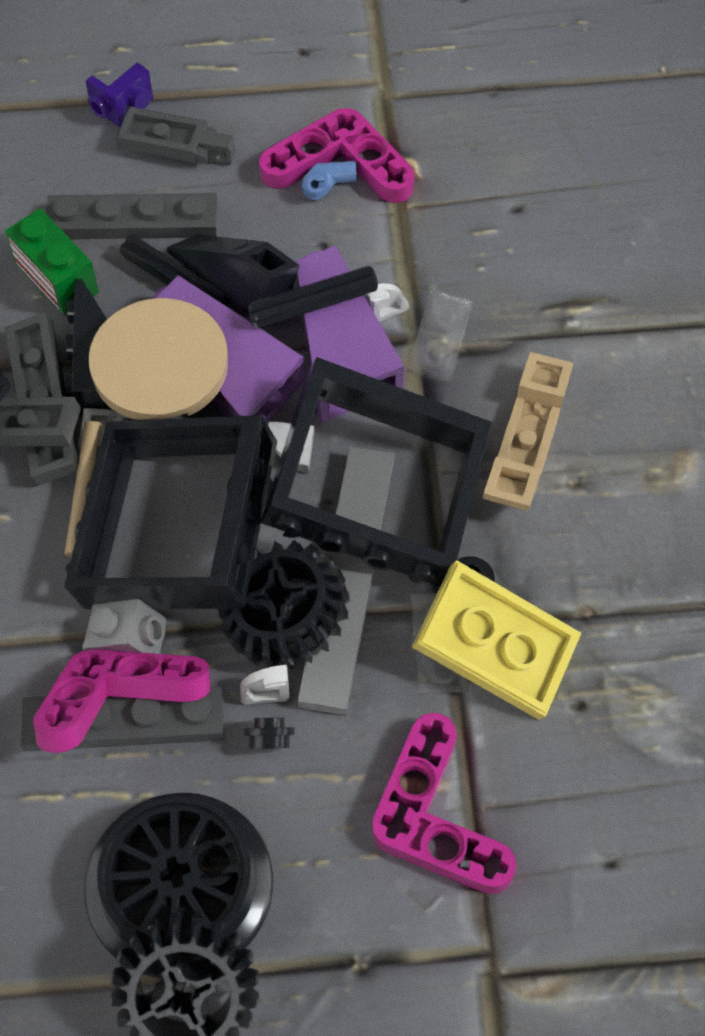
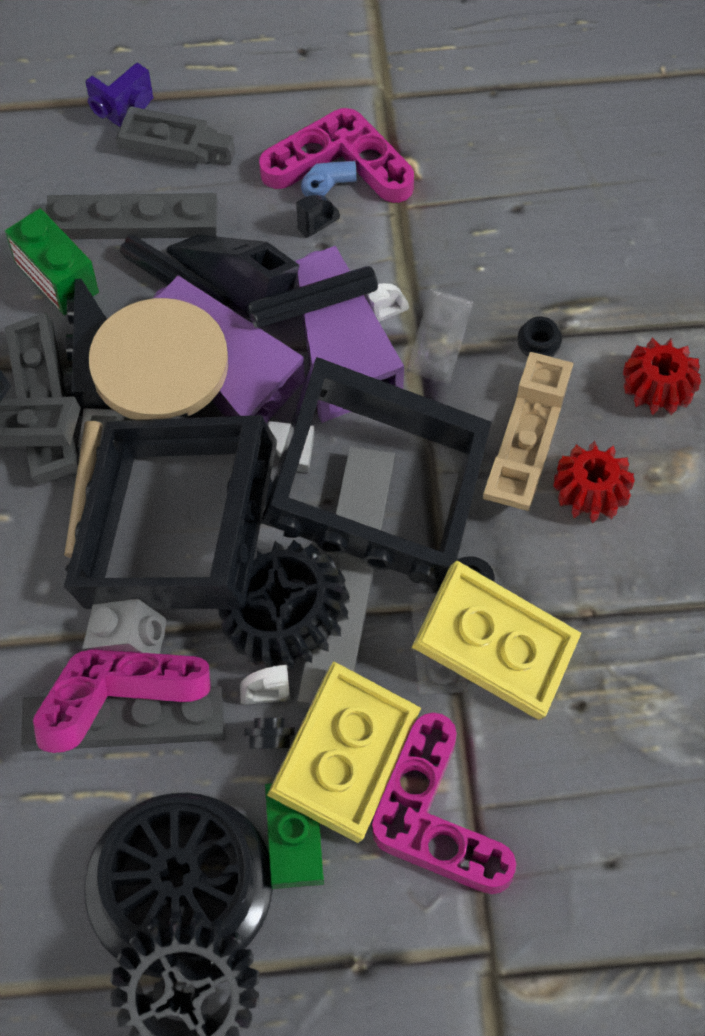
(293, 846): none -> green plate
(315, 214): none -> black tile
(344, 752): none -> light yellow tile
(539, 328): none -> black plate
(611, 480): none -> red gear
(661, 376): none -> red gear

